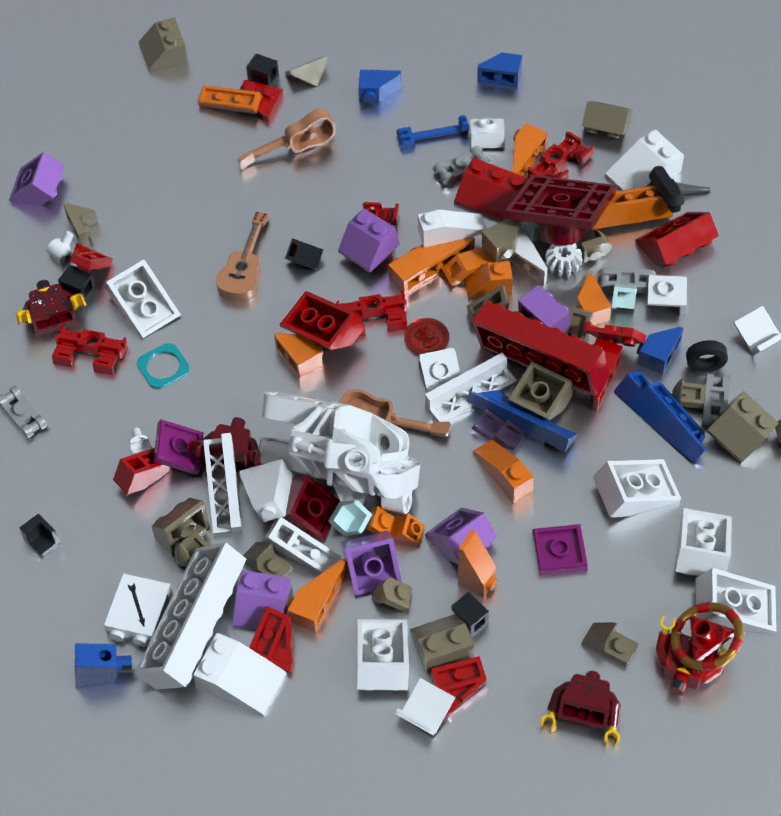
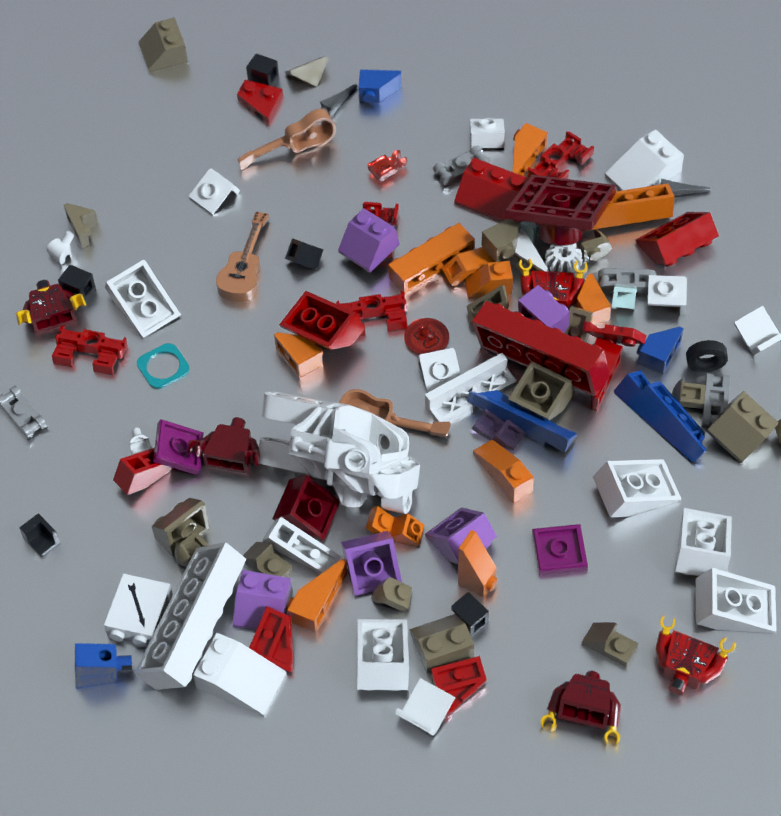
(37, 181): medium lavender slope -> none
(89, 259): red wing -> none
(212, 190): none -> white piece
(229, 99): orange tile -> none
(231, 481): white fence -> none
(268, 488): white slope -> none
(333, 103): none -> dark grey piece
(350, 517): light aqua panel -> none
(386, 167): none -> clear red plate
(407, 138): blue hinge -> none
(448, 226): white slope -> none
(501, 70): blue slope -> none
(562, 285): none -> red torso
(606, 118): dark tan slope -> none
(667, 188): black piece -> none
(707, 636): red piece -> none

